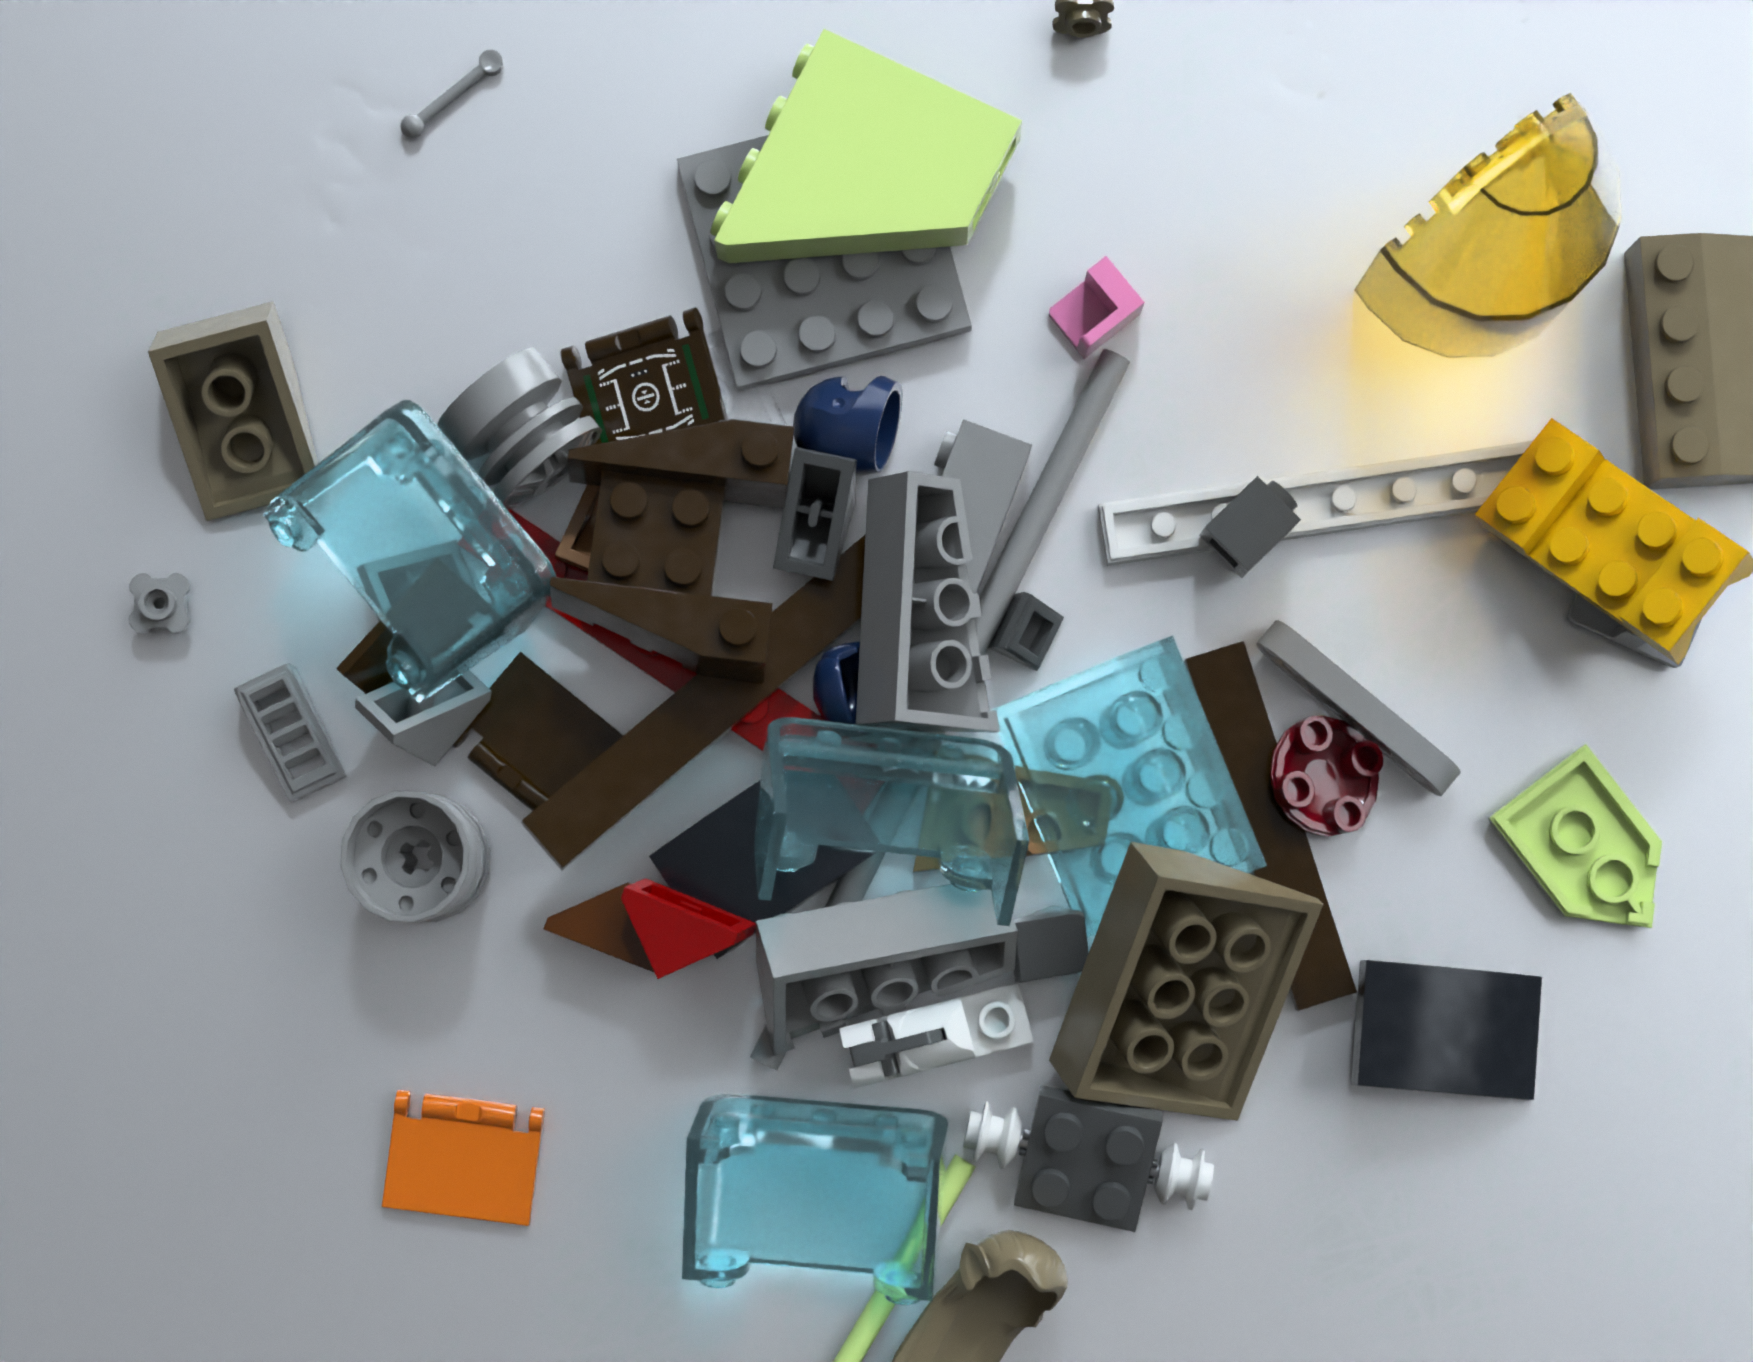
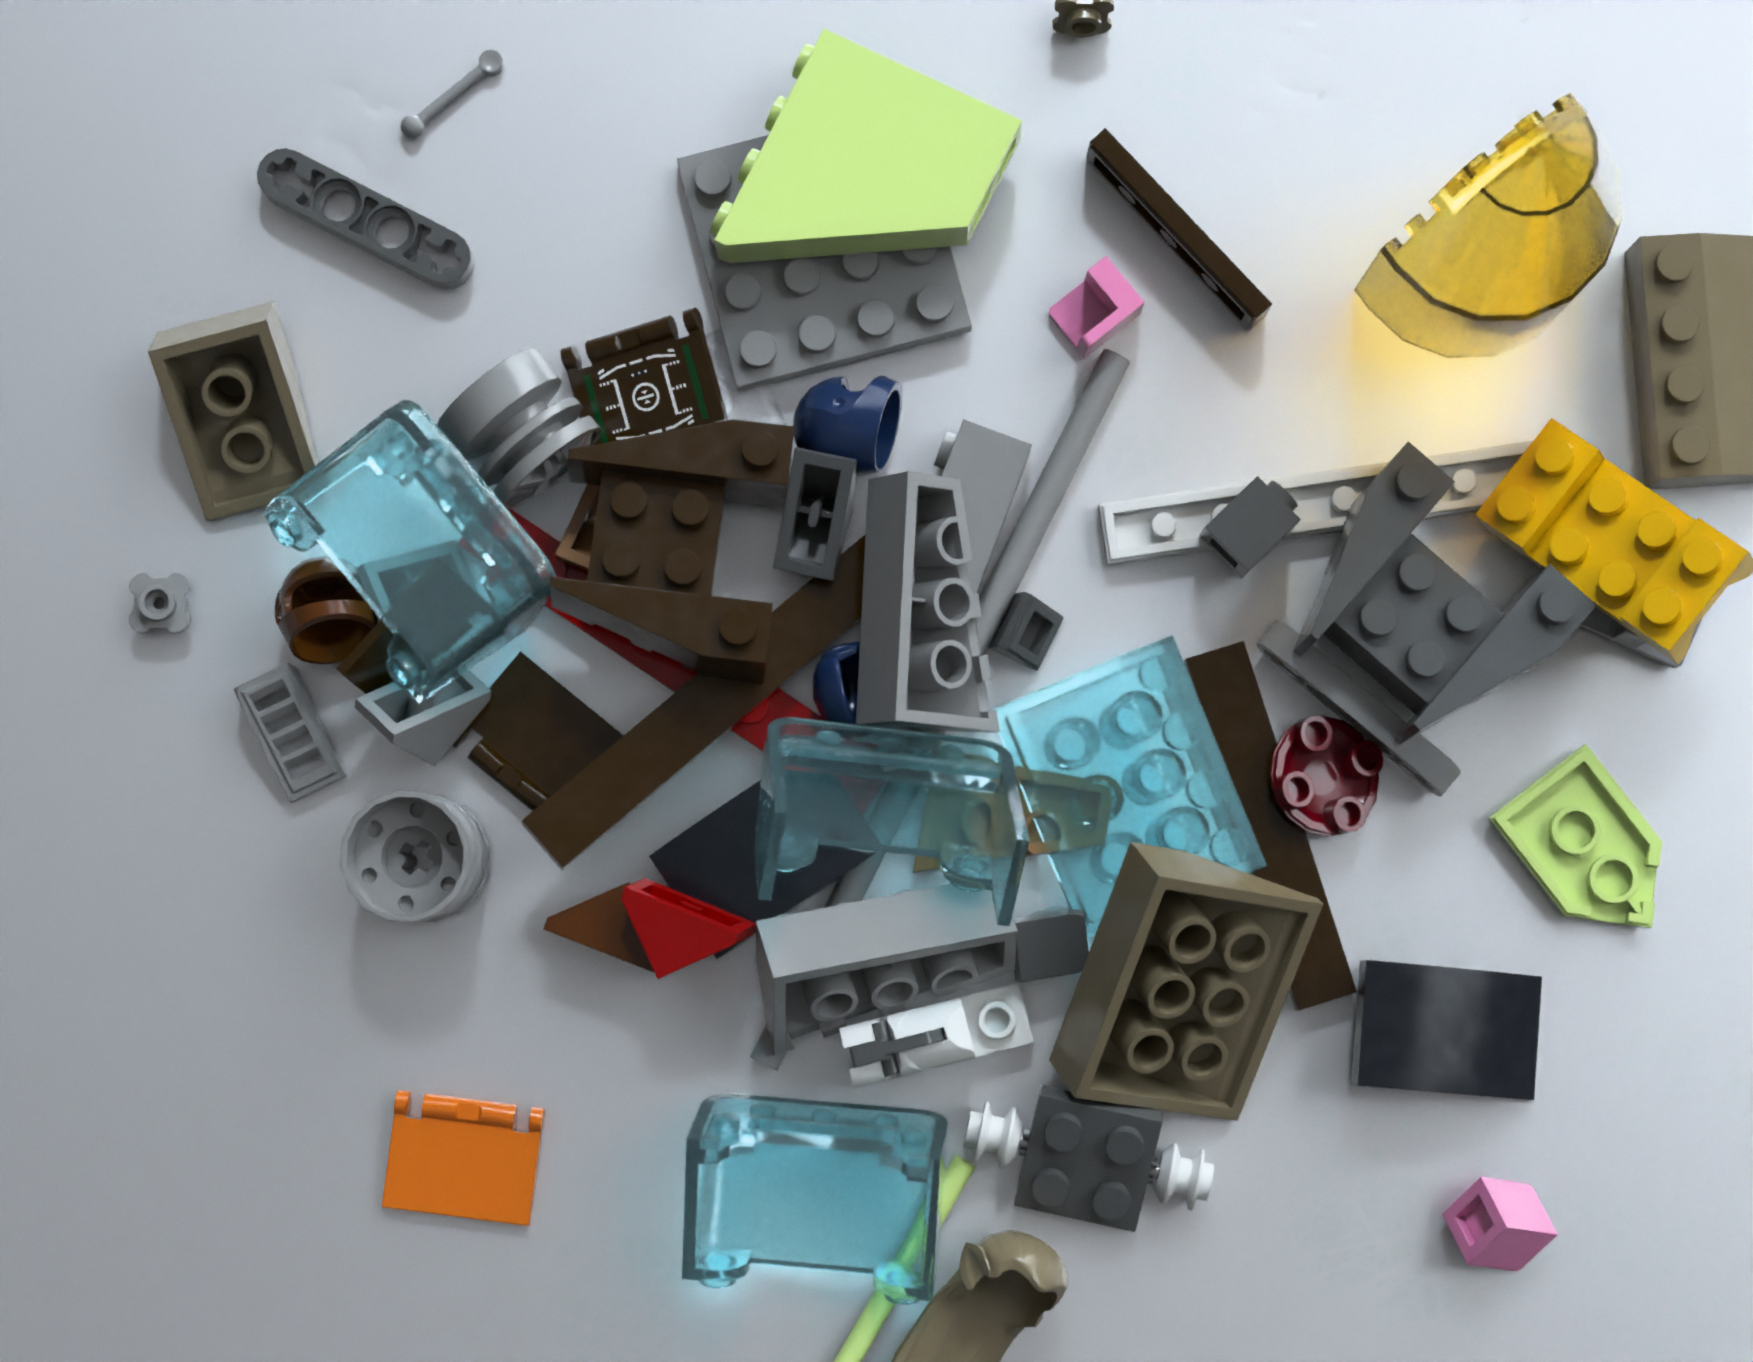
(321, 612): none -> reddish brown helmet
(363, 223): none -> dark grey beam
(1177, 230): none -> dark brown tile
(1416, 617): none -> dark grey wedge
(1499, 1224): none -> bright pink panel

